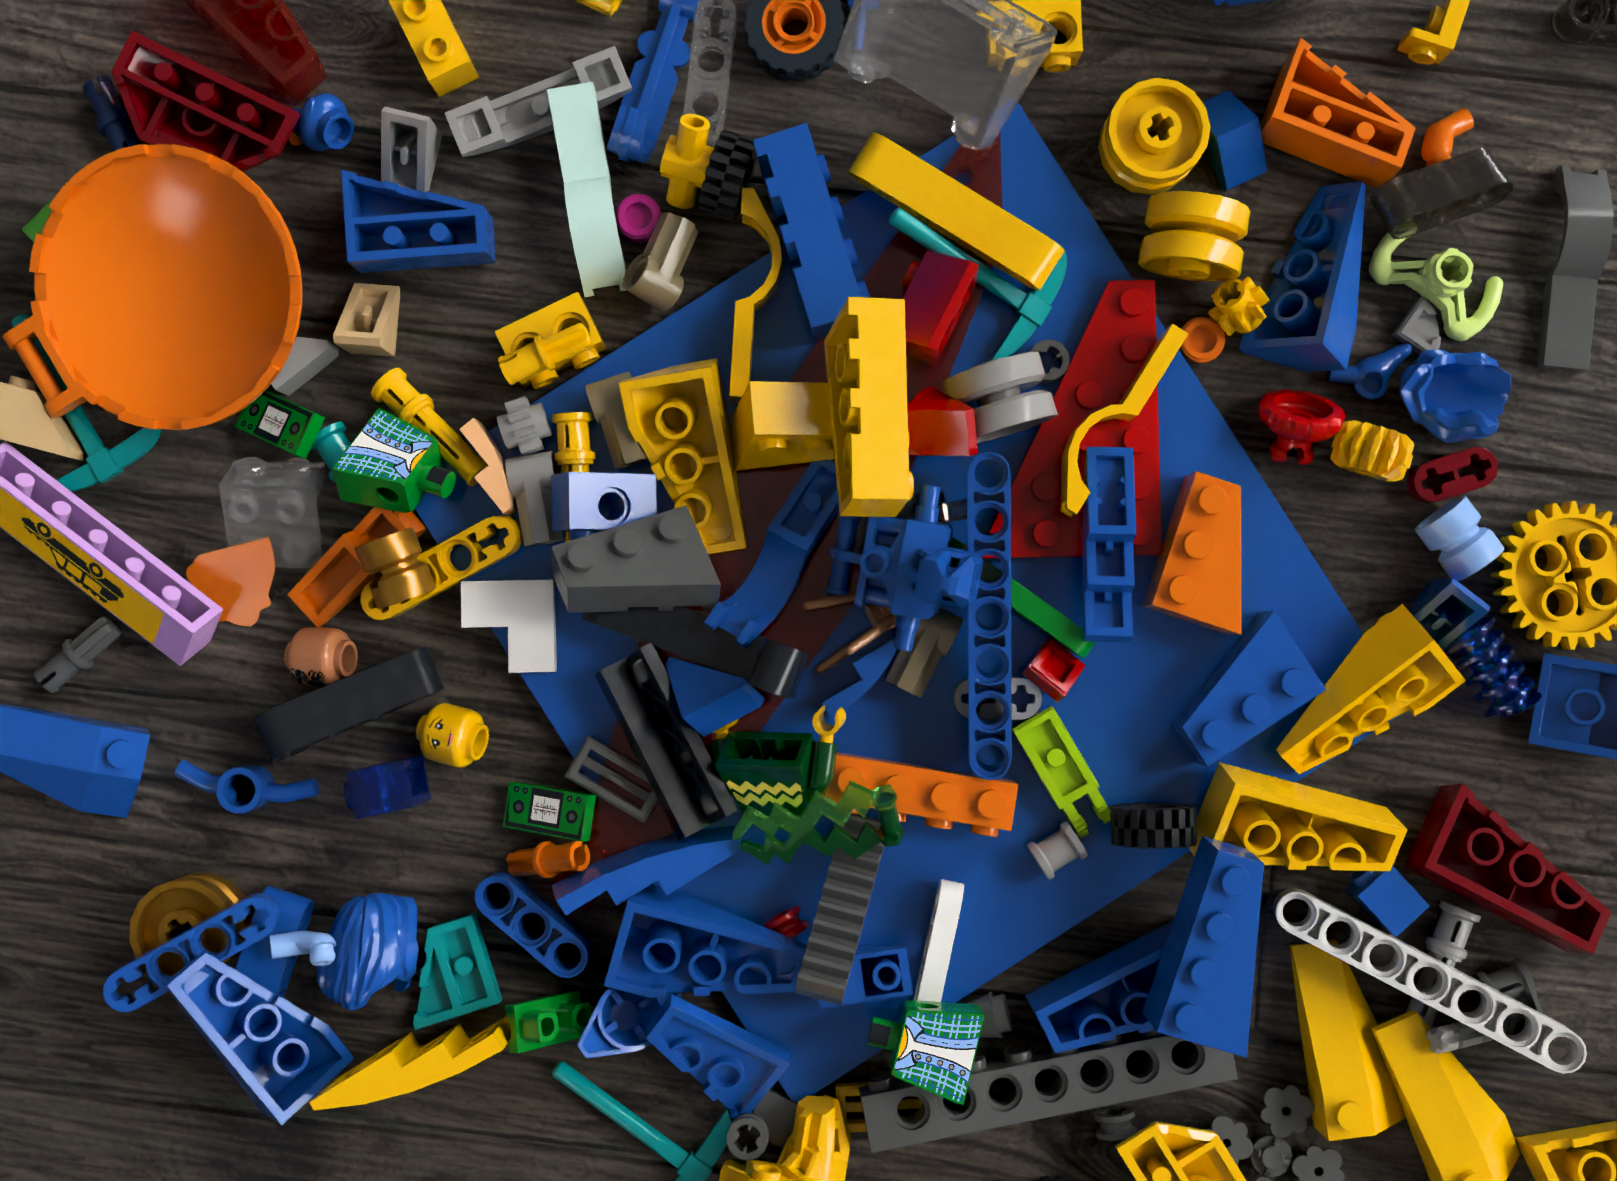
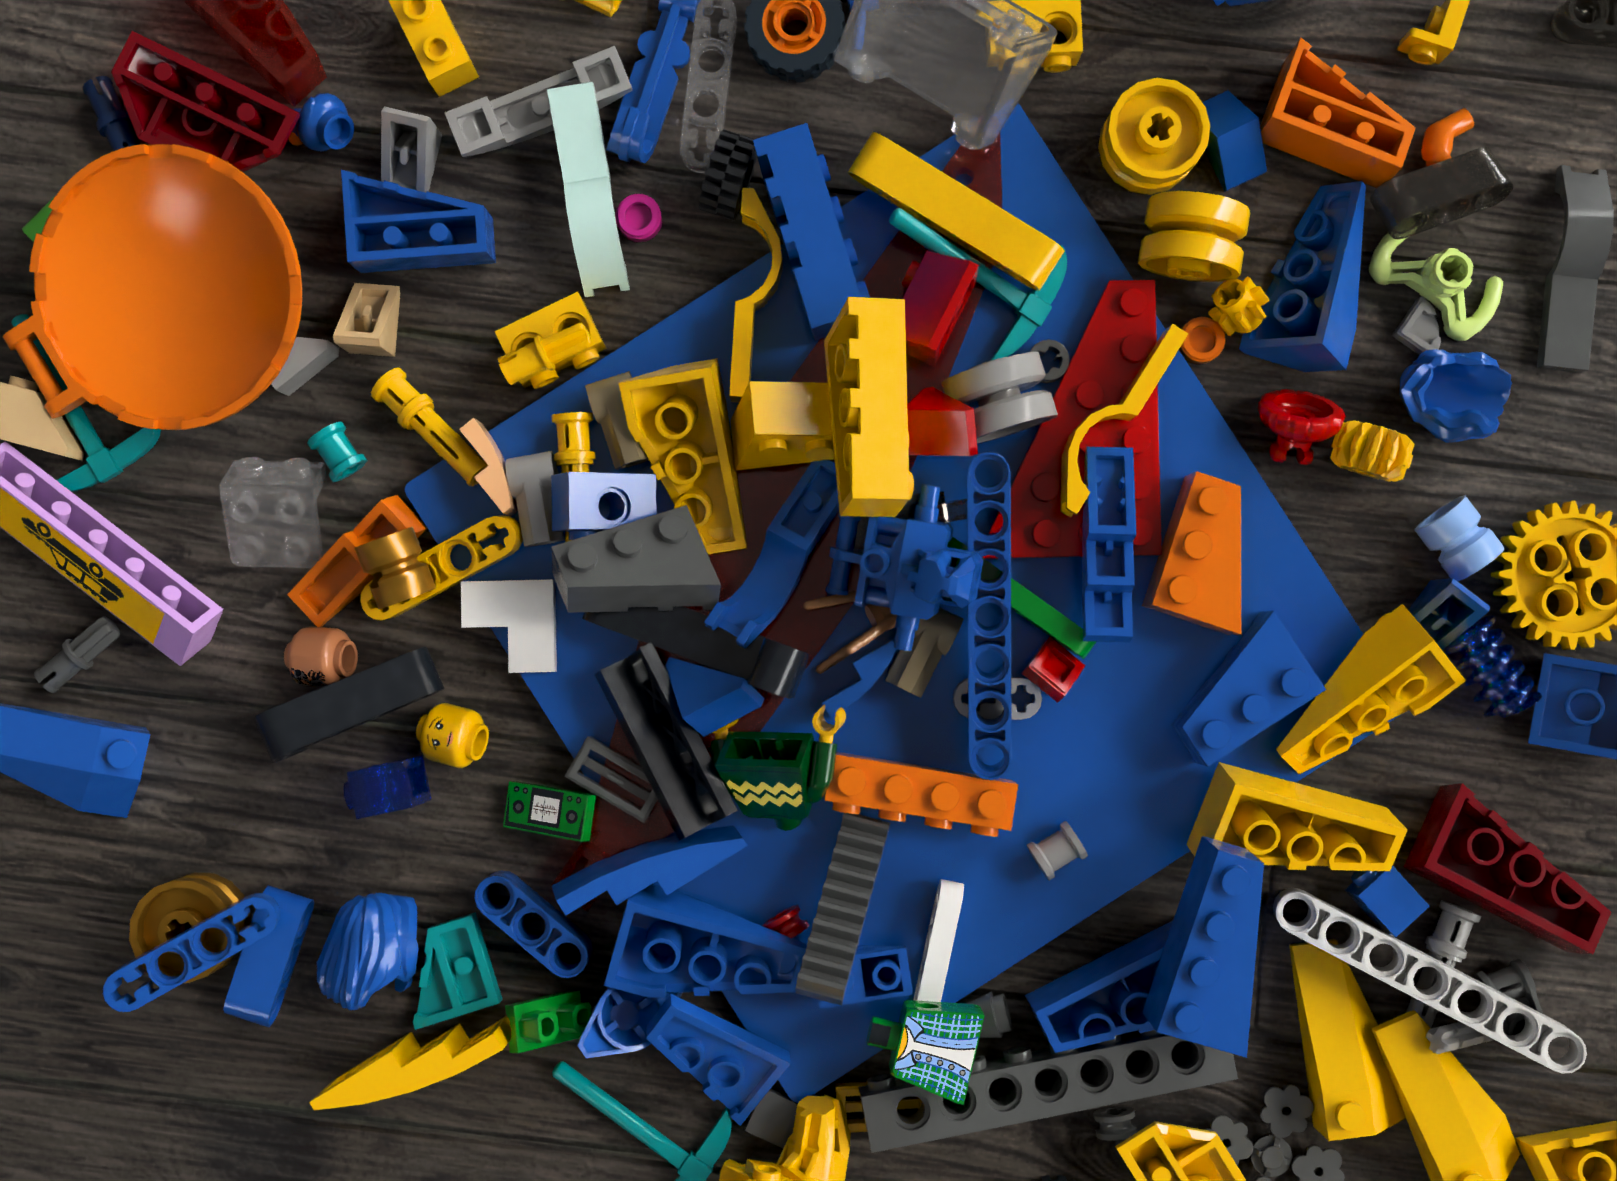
(236, 579): orange sticker -> none
(261, 1038): blue wedge -> none
(265, 788): blue piece -> none
(281, 423): tile -> none
(296, 943): light blue arm -> none
(391, 466): green torso -> none
(524, 425): light grey gear -> none
(549, 859): orange axle -> none
(657, 271): dark tan piece -> none
(686, 160): yellow axle -> none
(761, 1140): dark grey bush -> none
(802, 826): piece -> none
(1060, 766): lime hinge -> none
(1153, 825): black tyre -> none
(1371, 374): blue animal -> none
(1455, 485): dark red beam -> none

